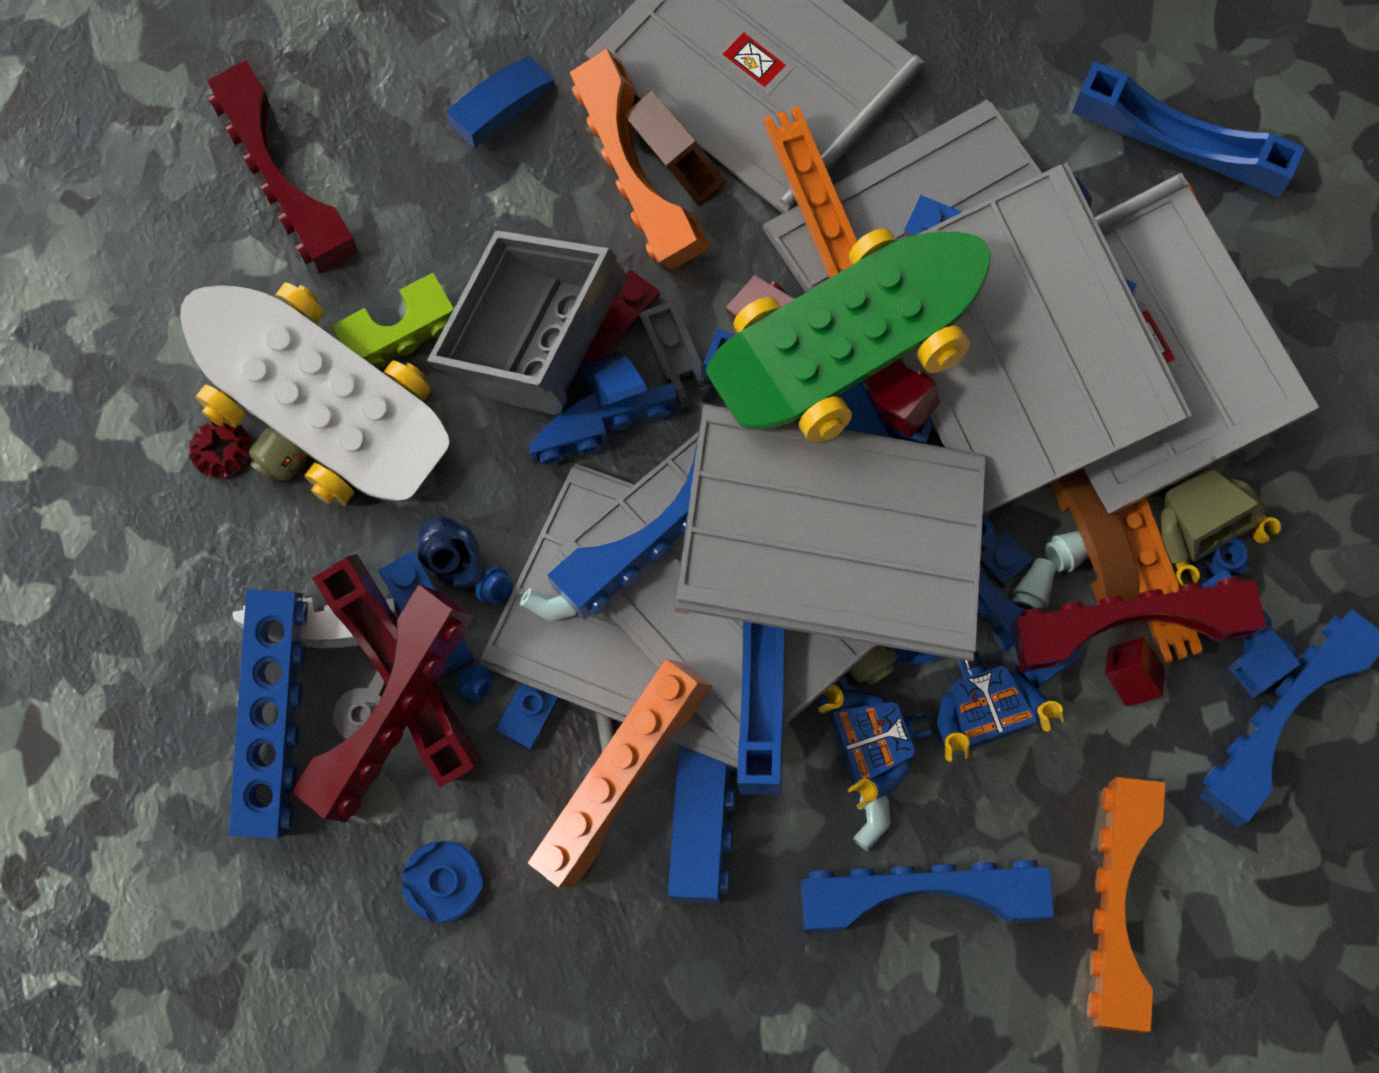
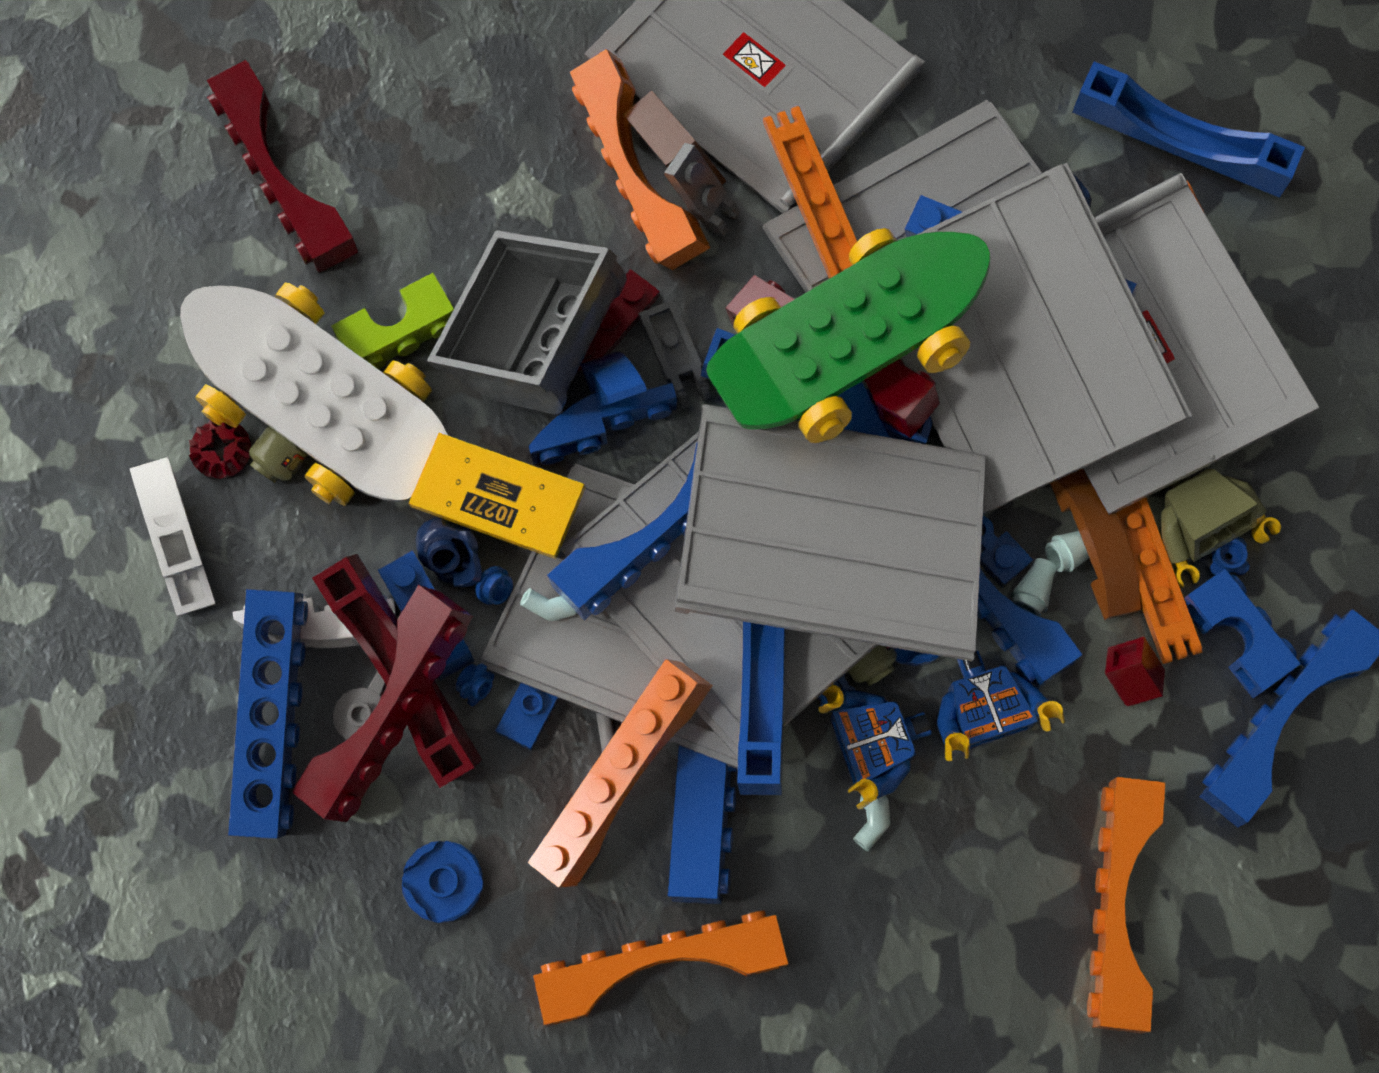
(172, 536): none -> white slope
(497, 495): none -> yellow tile
(498, 100): blue slope -> none
(576, 989): none -> orange arch
(700, 189): none -> dark grey hinge
(1011, 894): blue arch -> none
(1217, 612): dark red arch -> none

